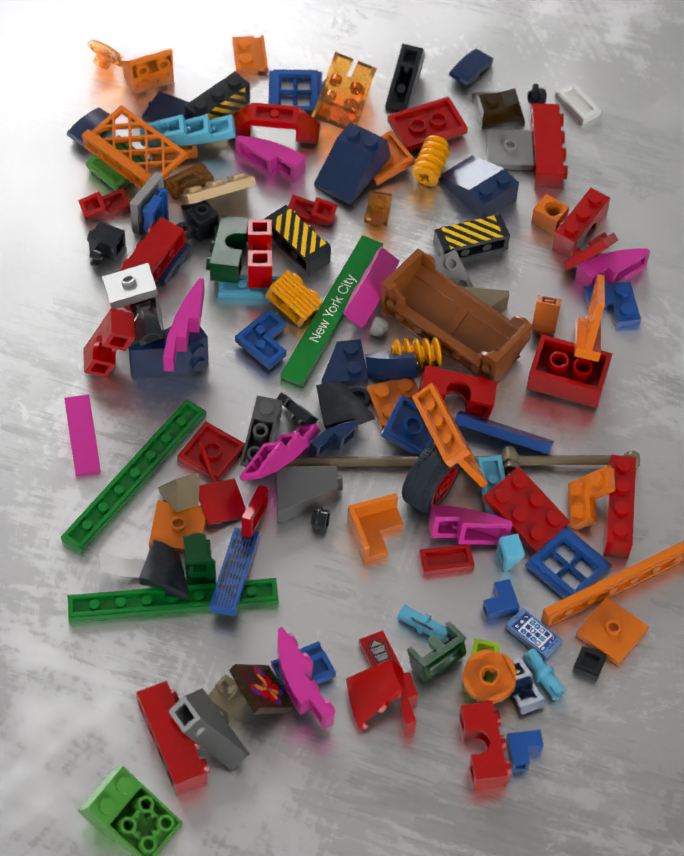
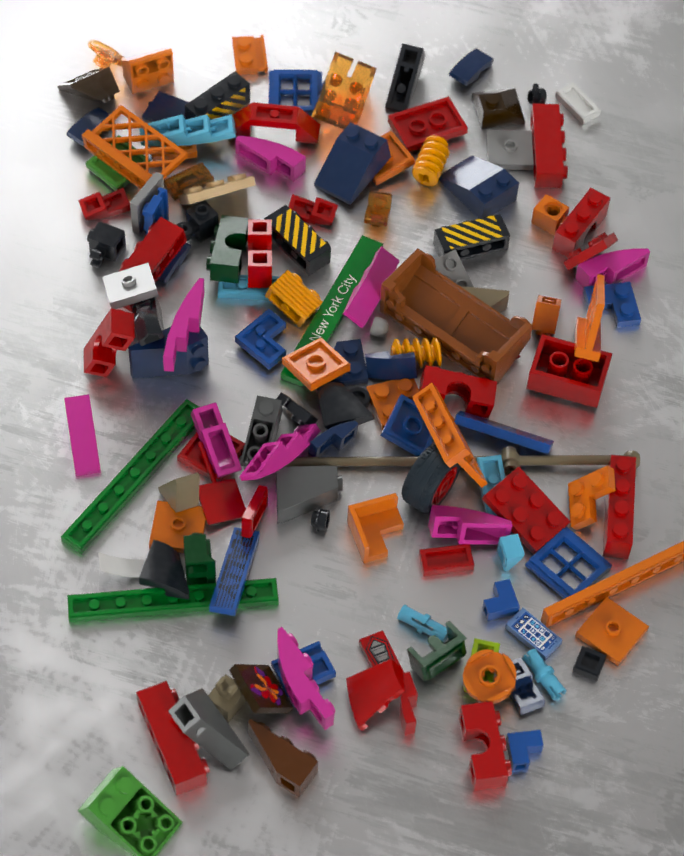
(93, 85): none -> dark brown slope
(216, 440): none -> dark pink slope
(286, 763): none -> reddish brown slope
(316, 364): none -> orange plate

